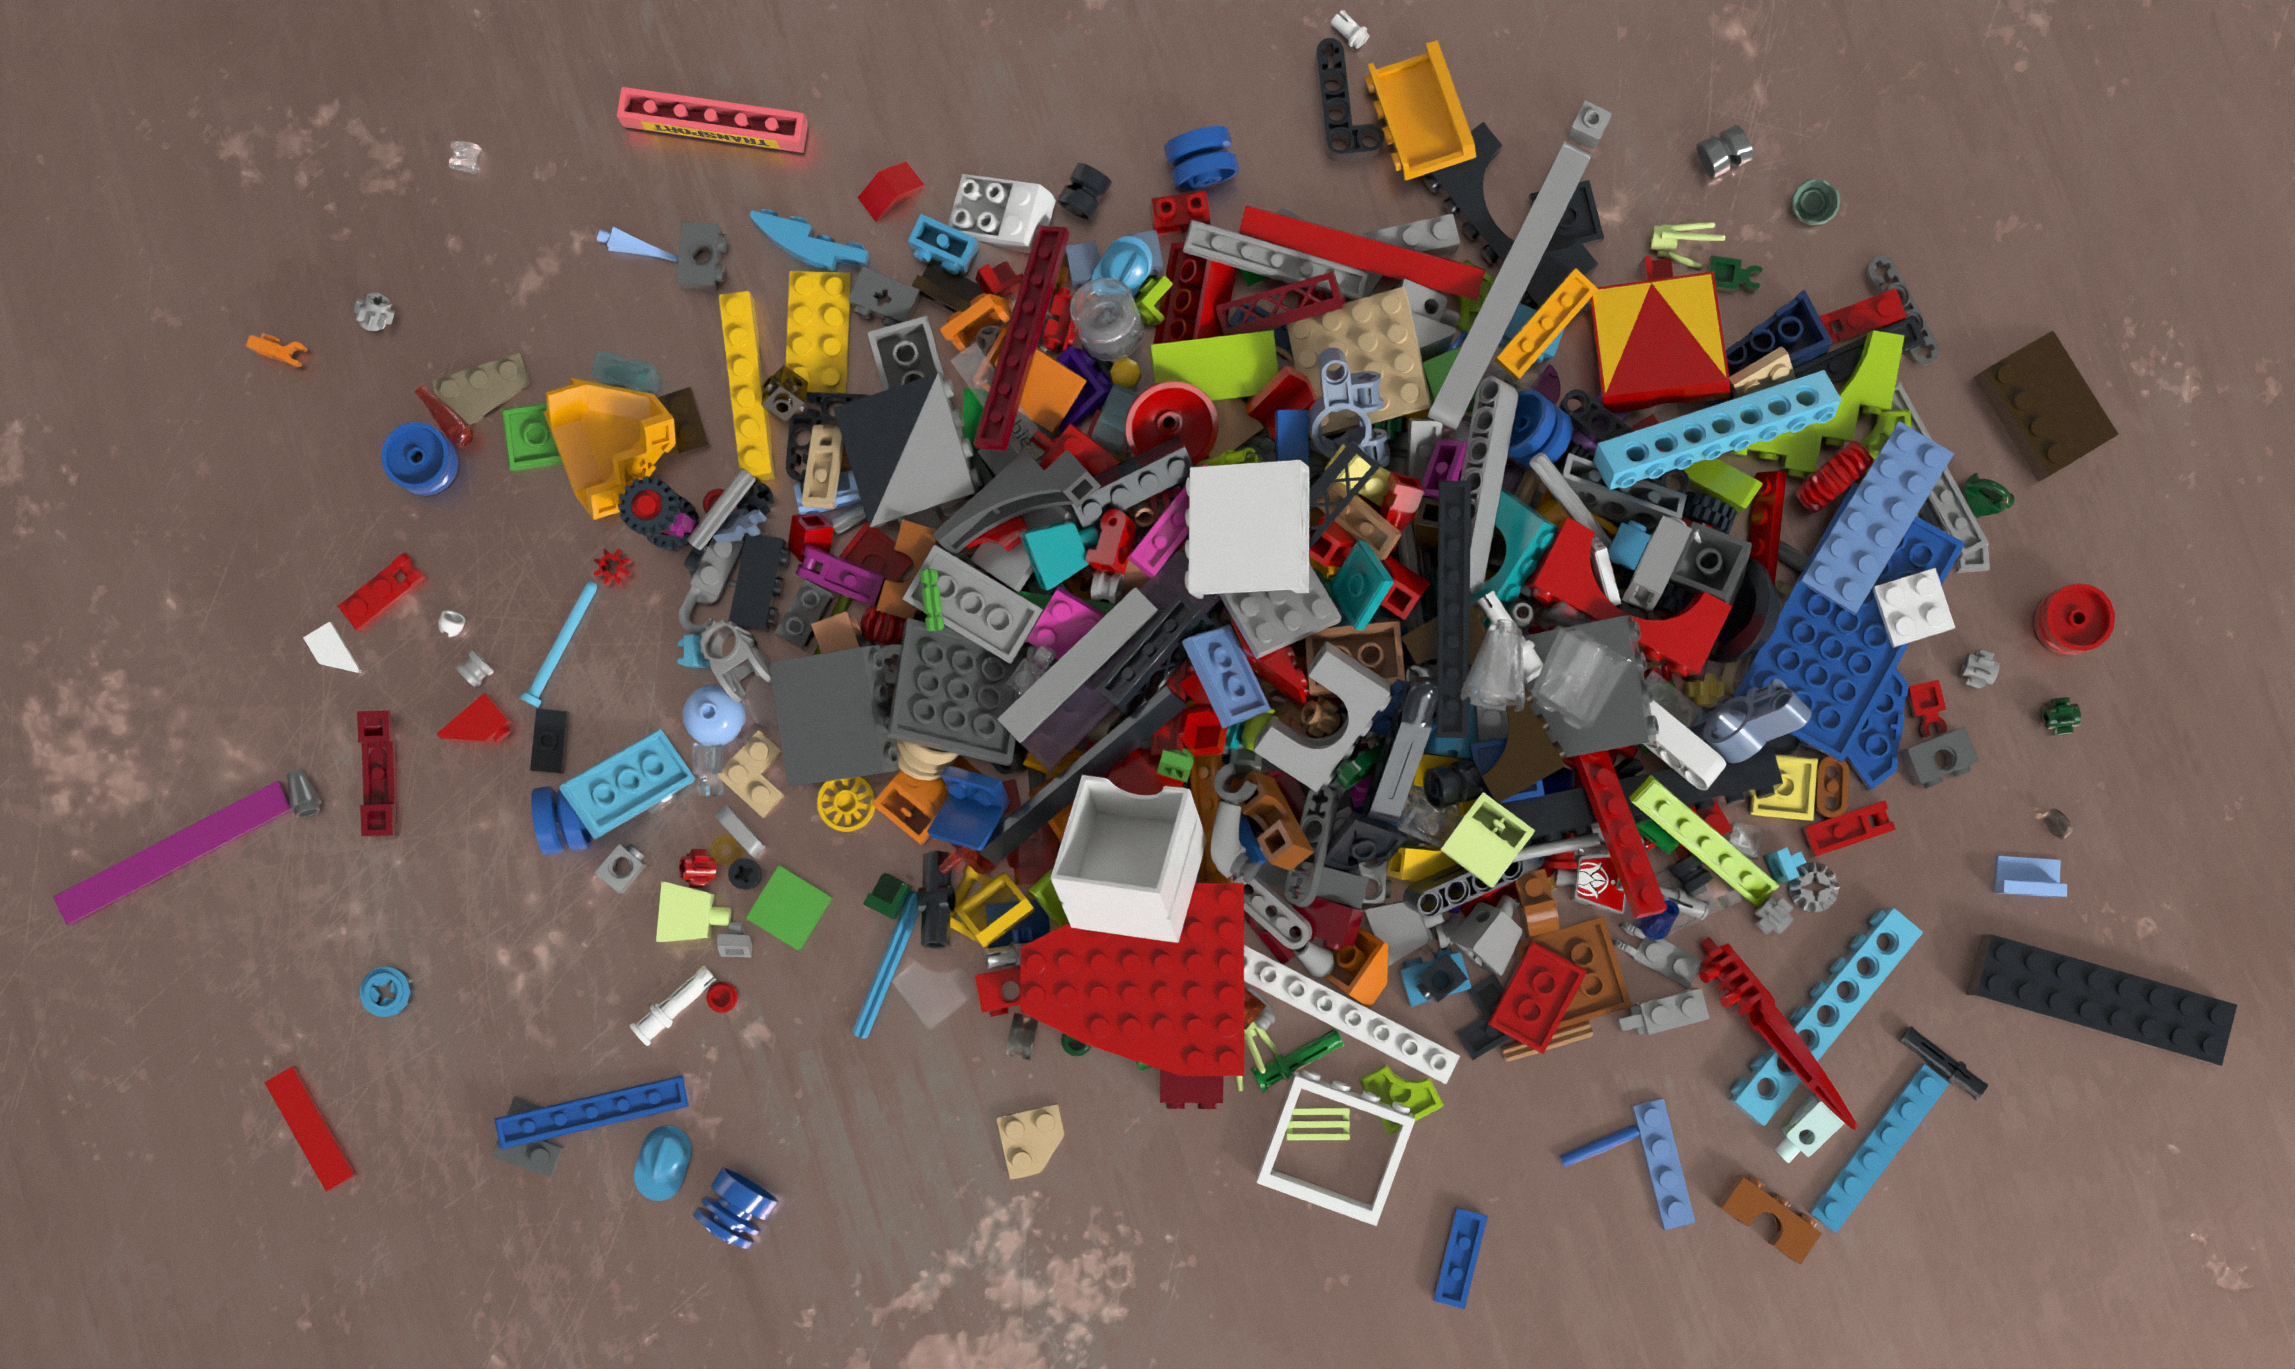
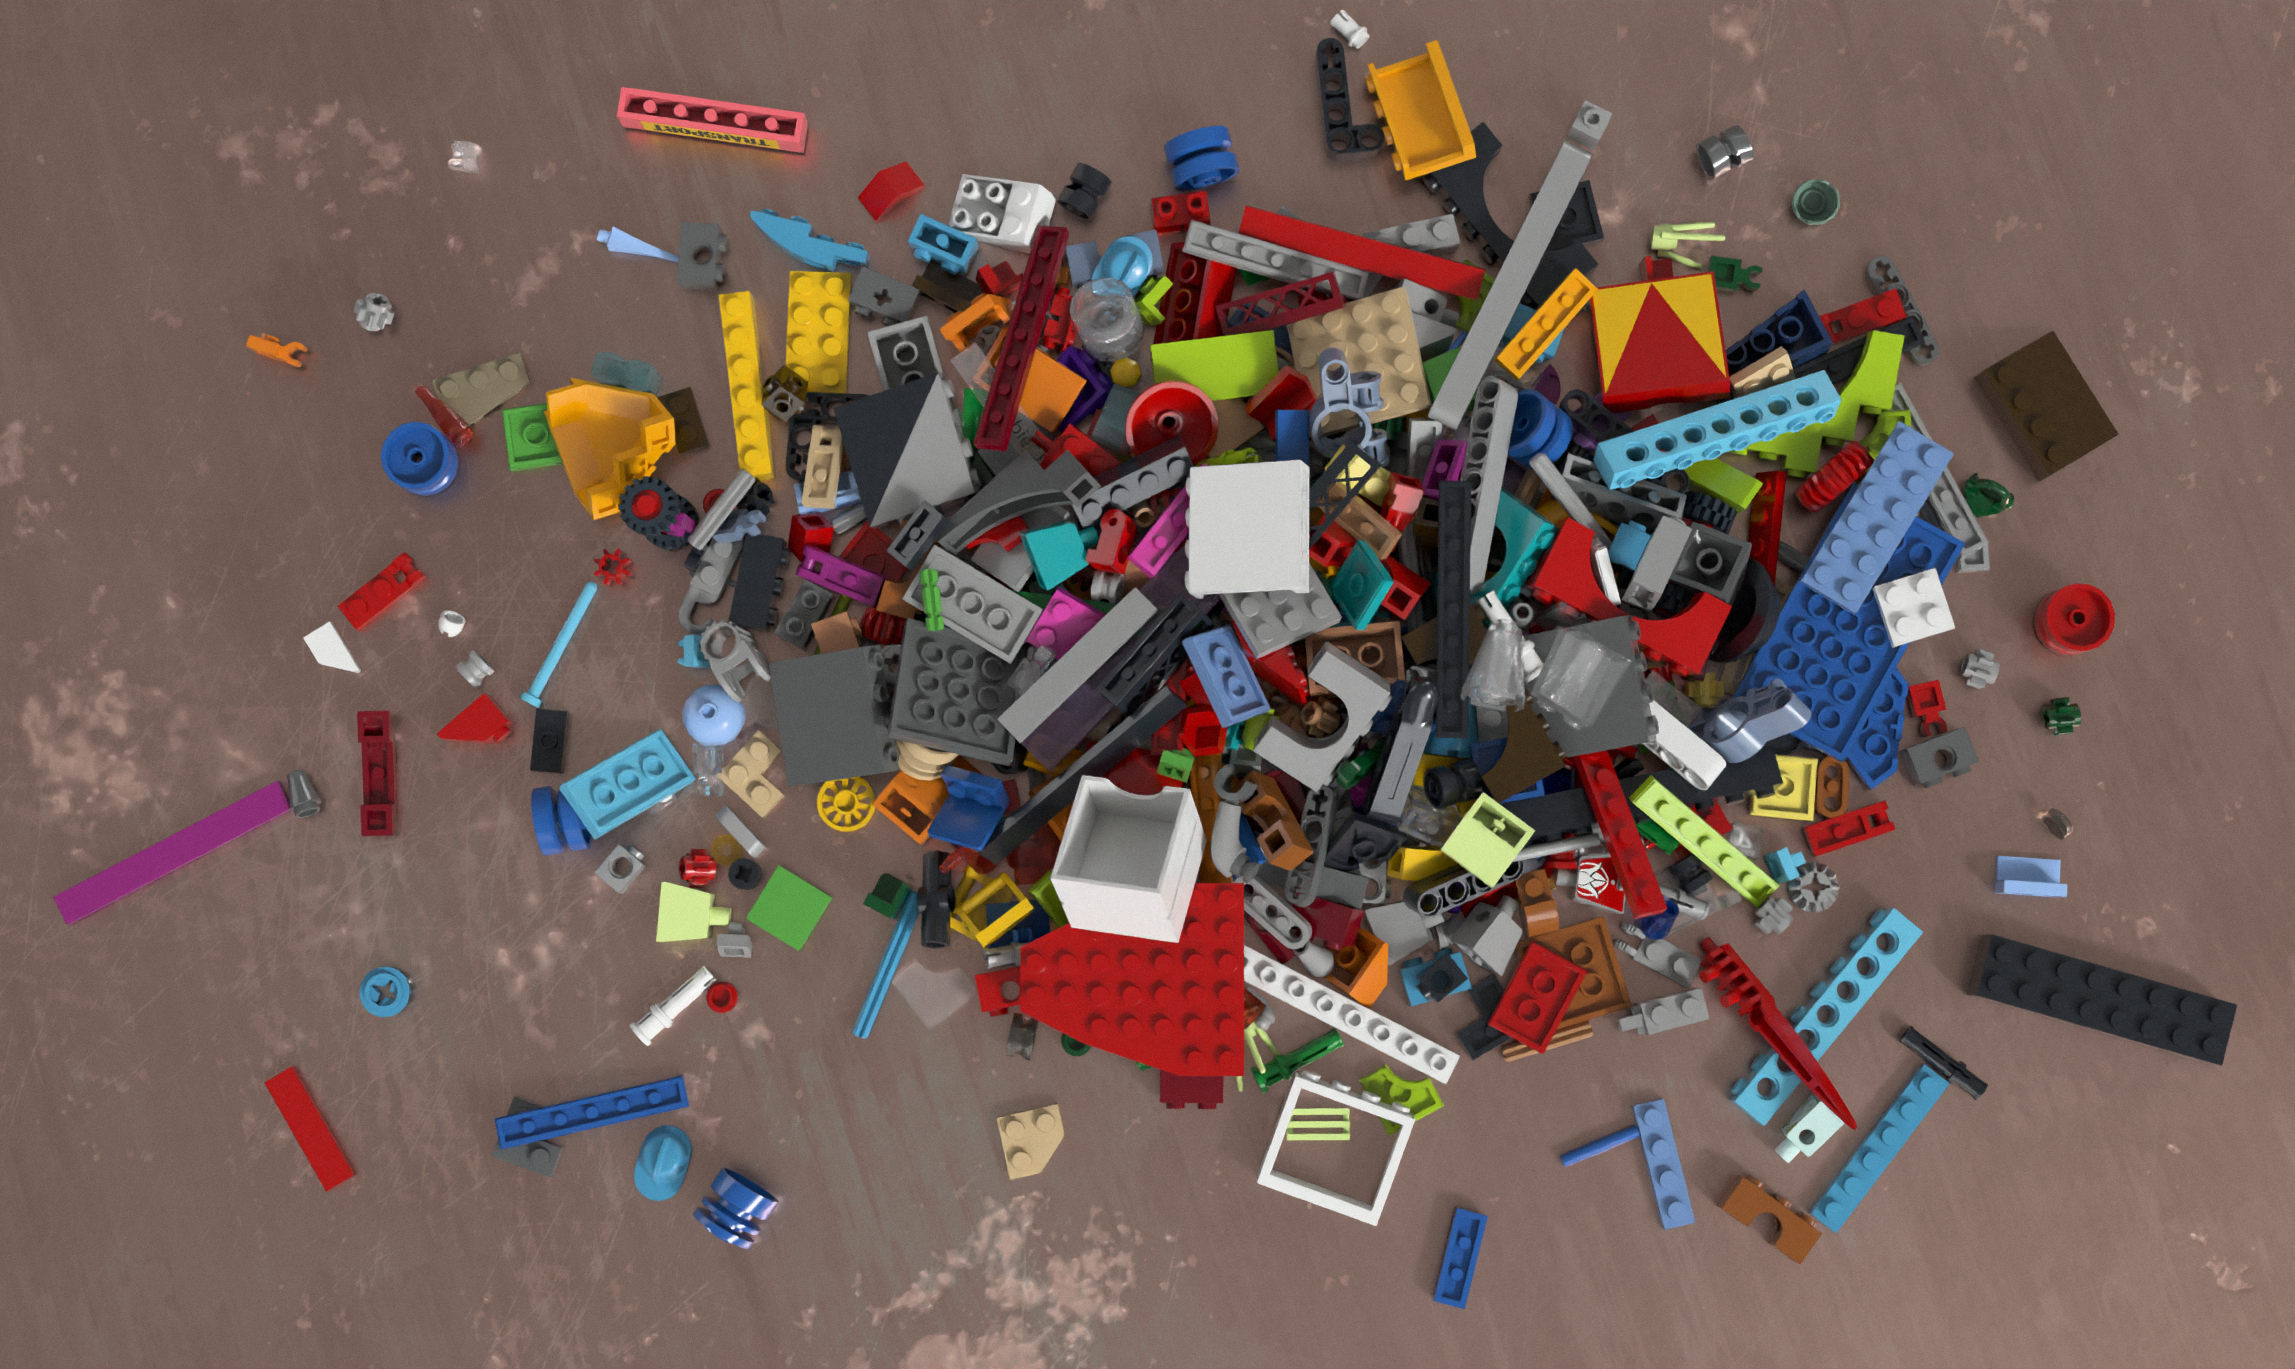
(918, 535): none -> black plate

